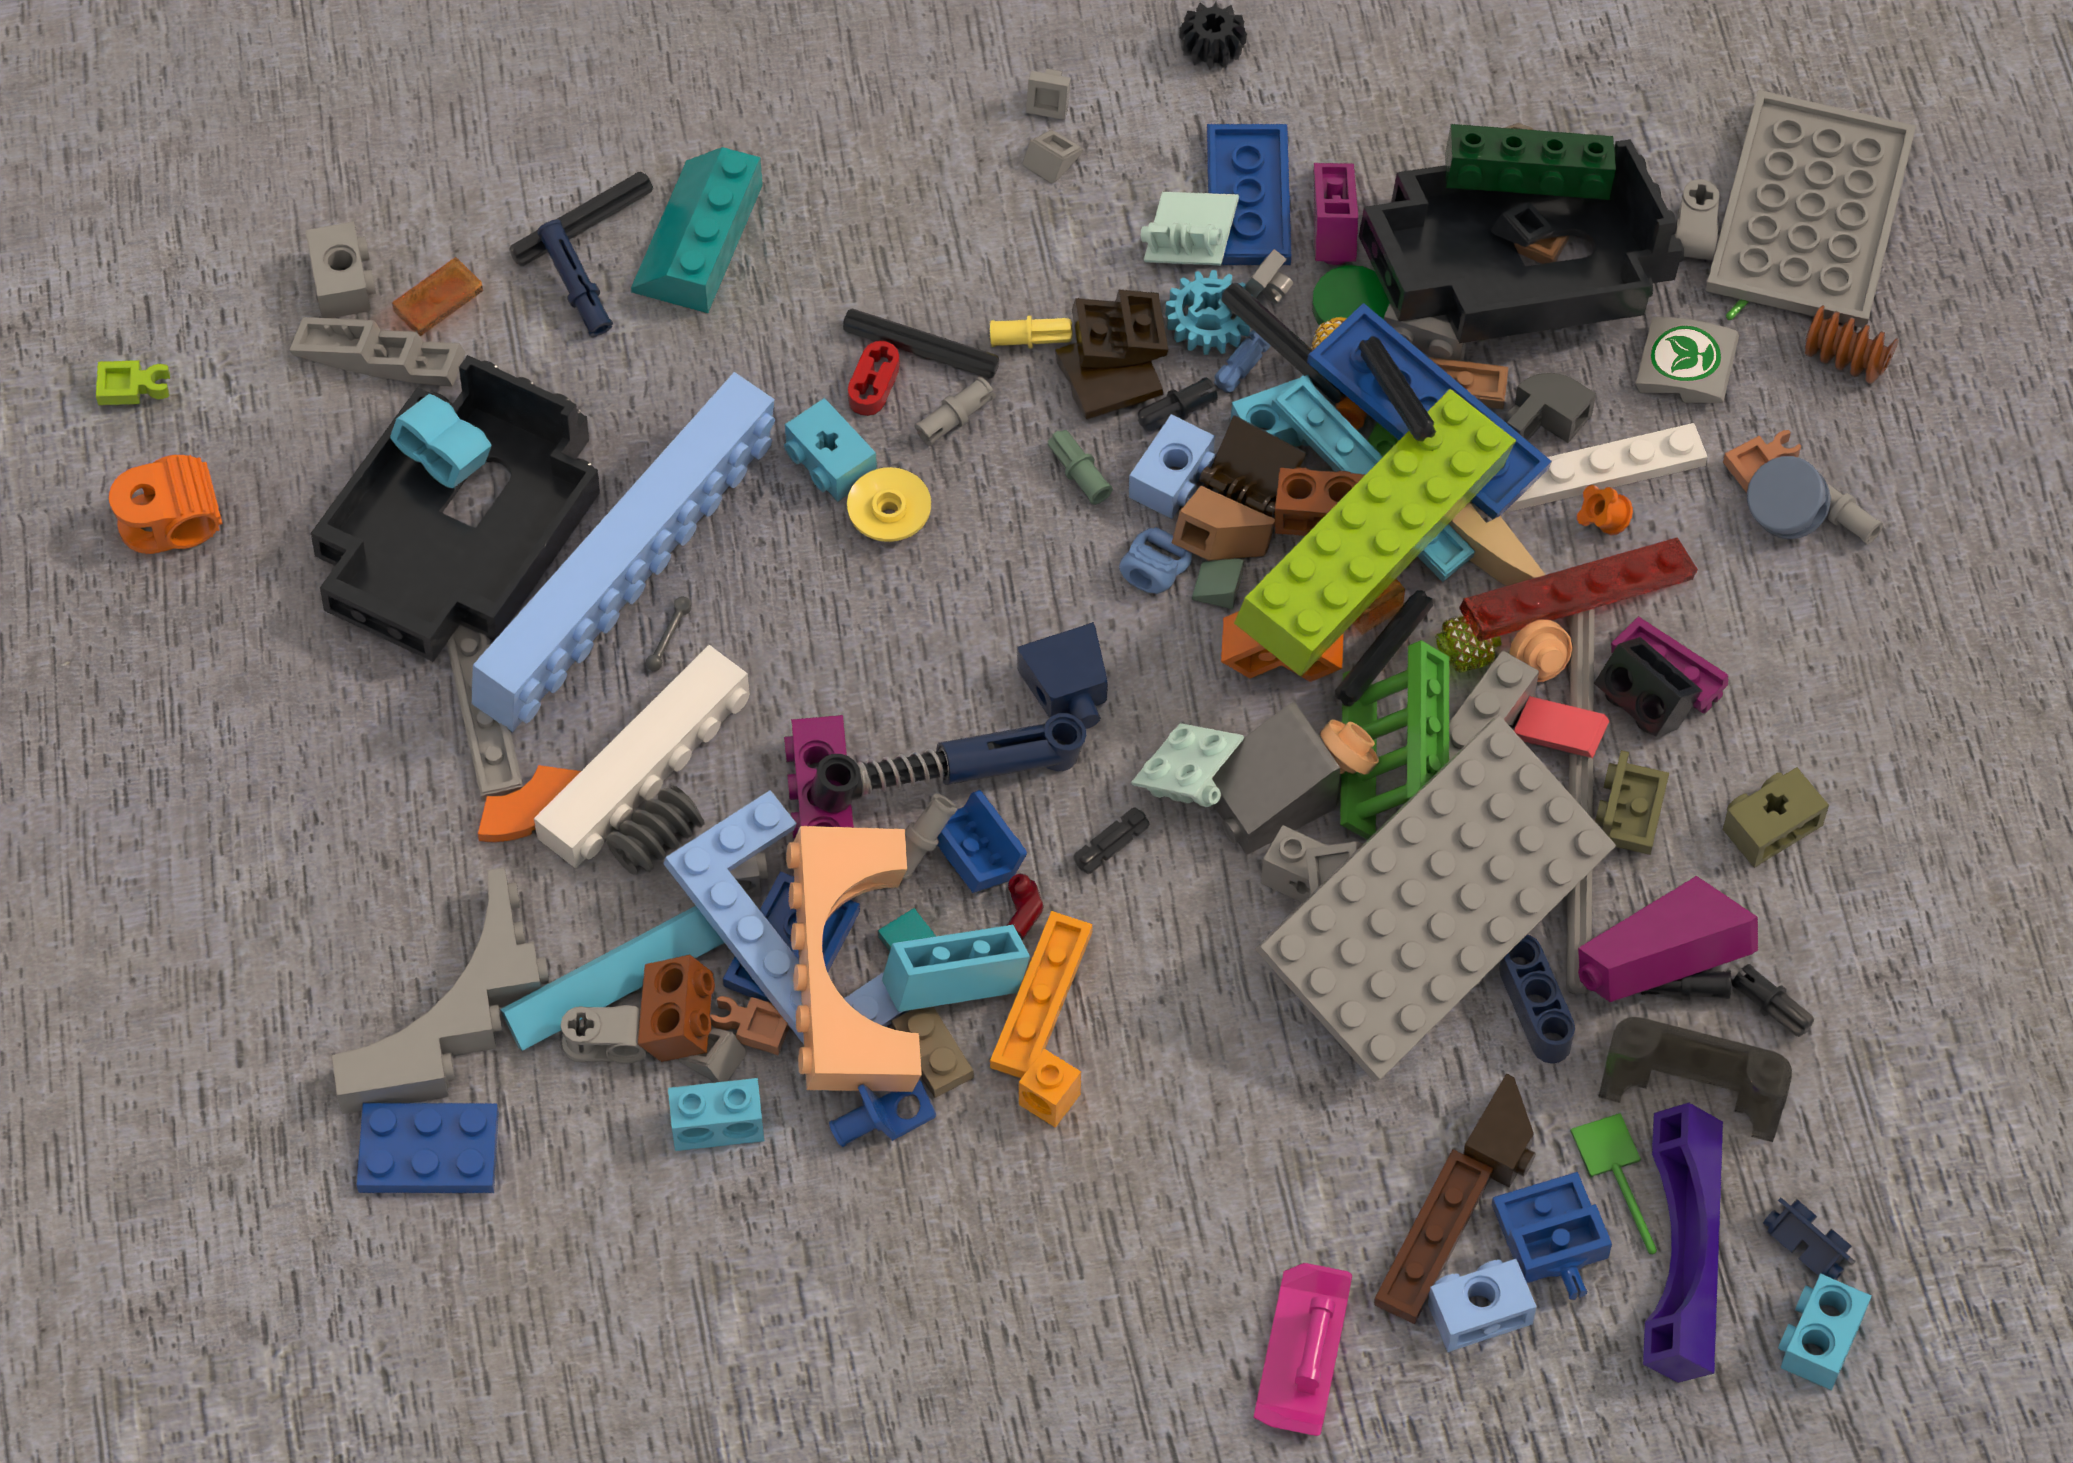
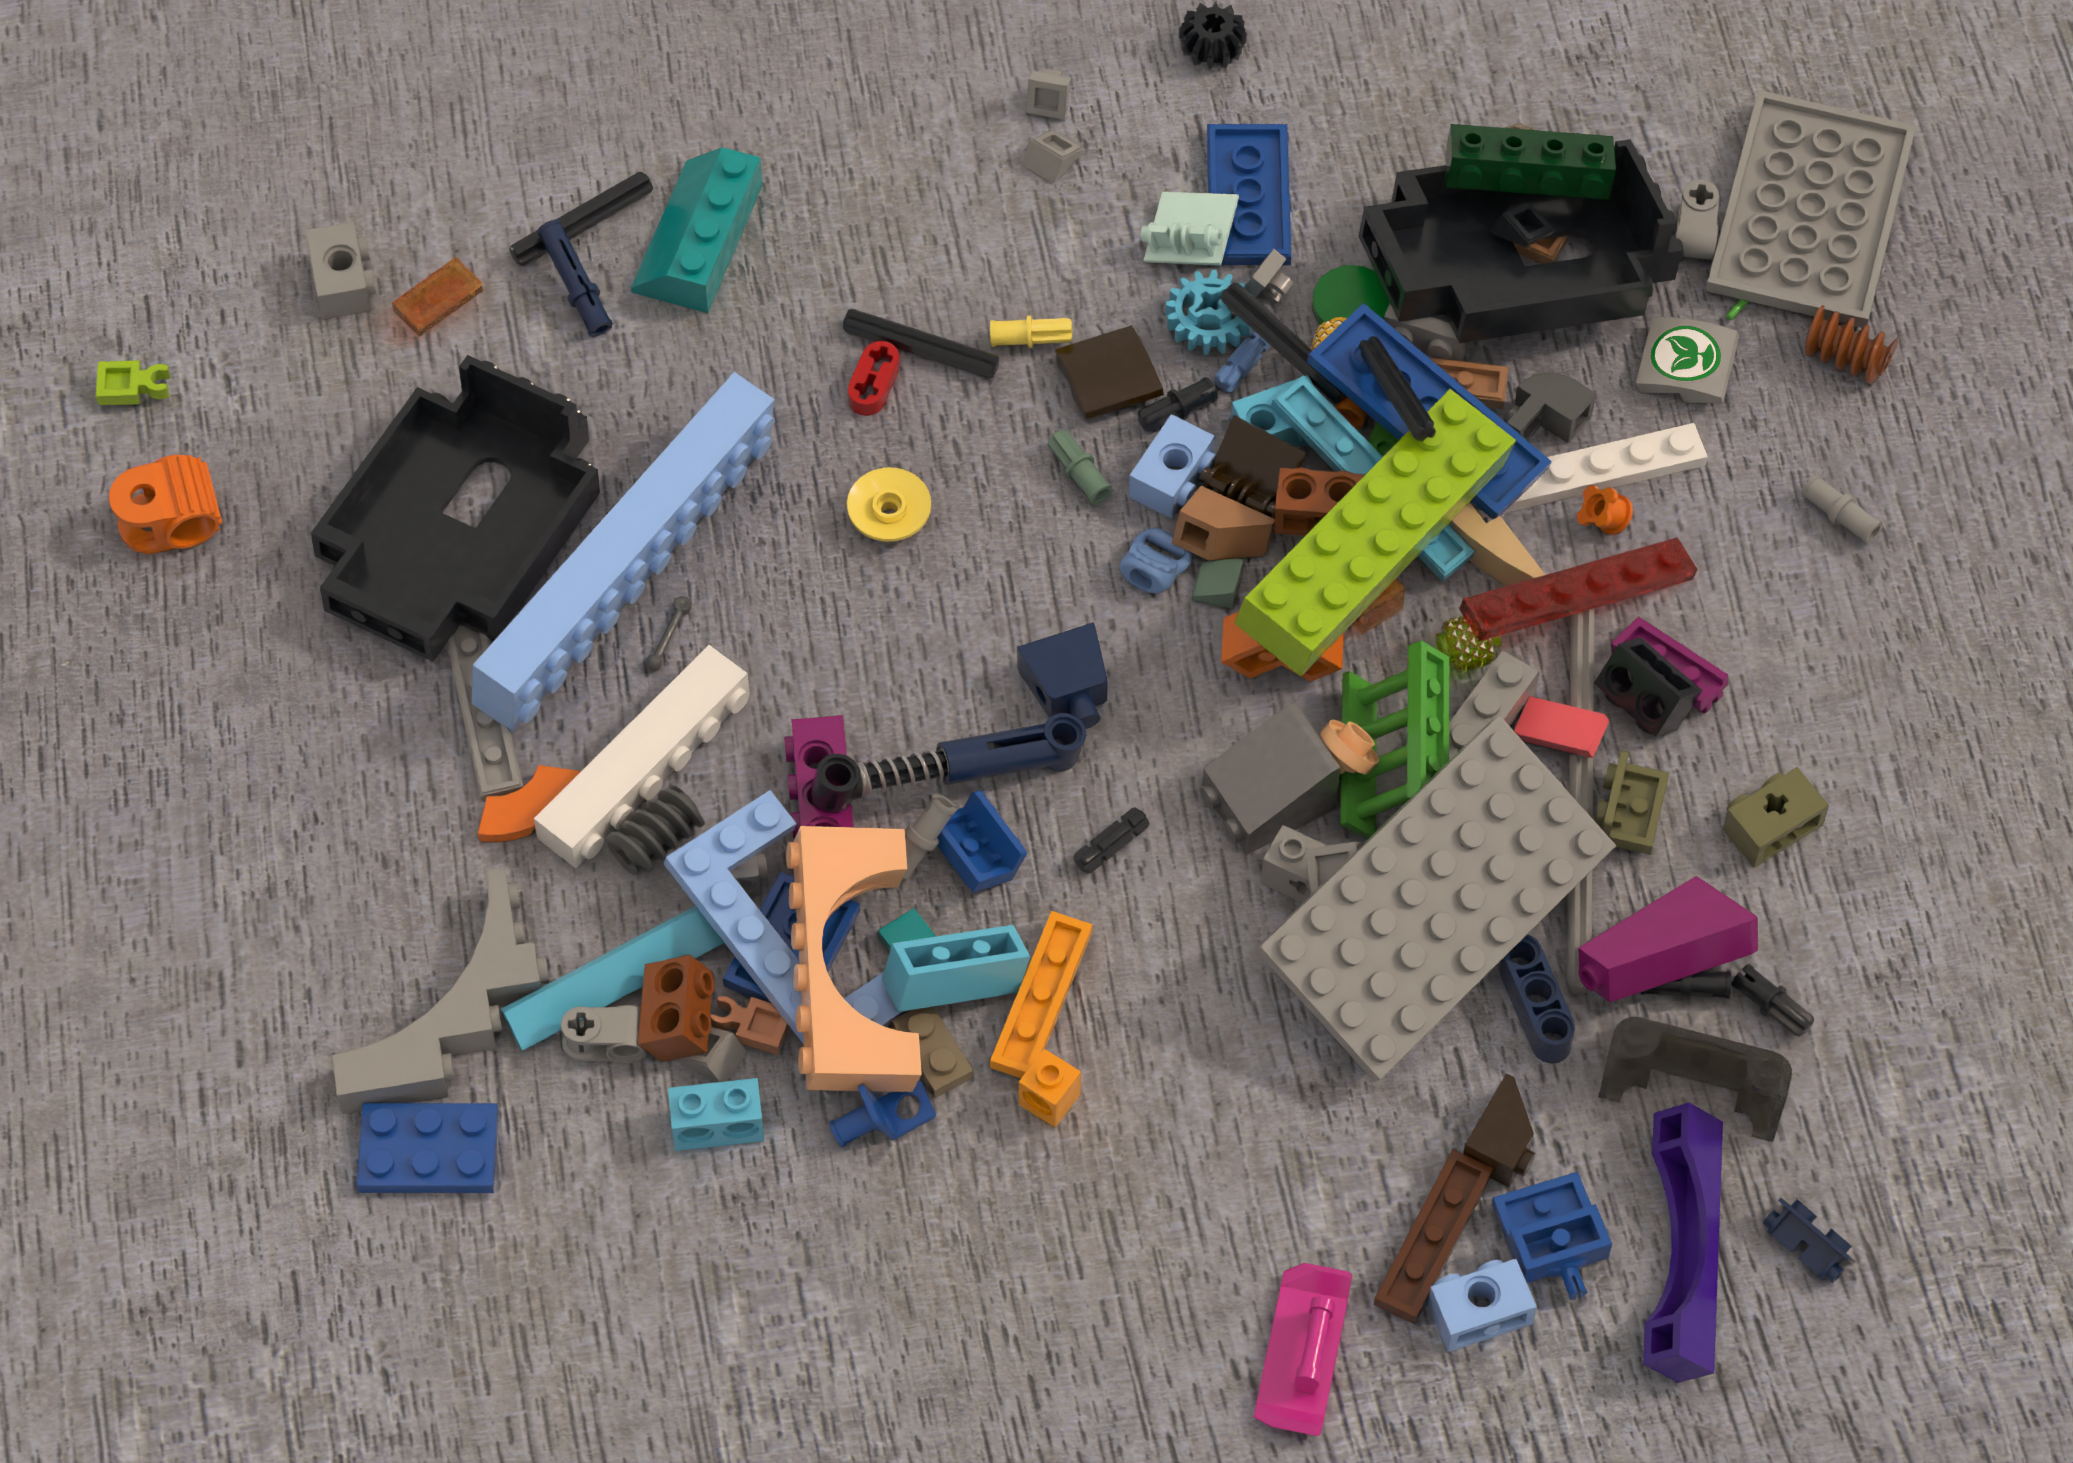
(367, 350): light grey slope -> none
(440, 440): medium azure brick -> none
(828, 449): medium azure brick -> none
(955, 411): light grey pin -> none
(1026, 902): dark red arm -> none
(1120, 330): dark brown slope -> none
(1187, 763): light aqua hinge -> none
(1335, 213): magenta slope -> none
(1383, 648): black axle -> none
(1543, 647): light nougat plate -> none
(1608, 1147): bright green piece -> none
(1750, 456): nougat plate -> none
(1788, 497): sand blue head -> none
(1830, 1333): medium azure brick -> none

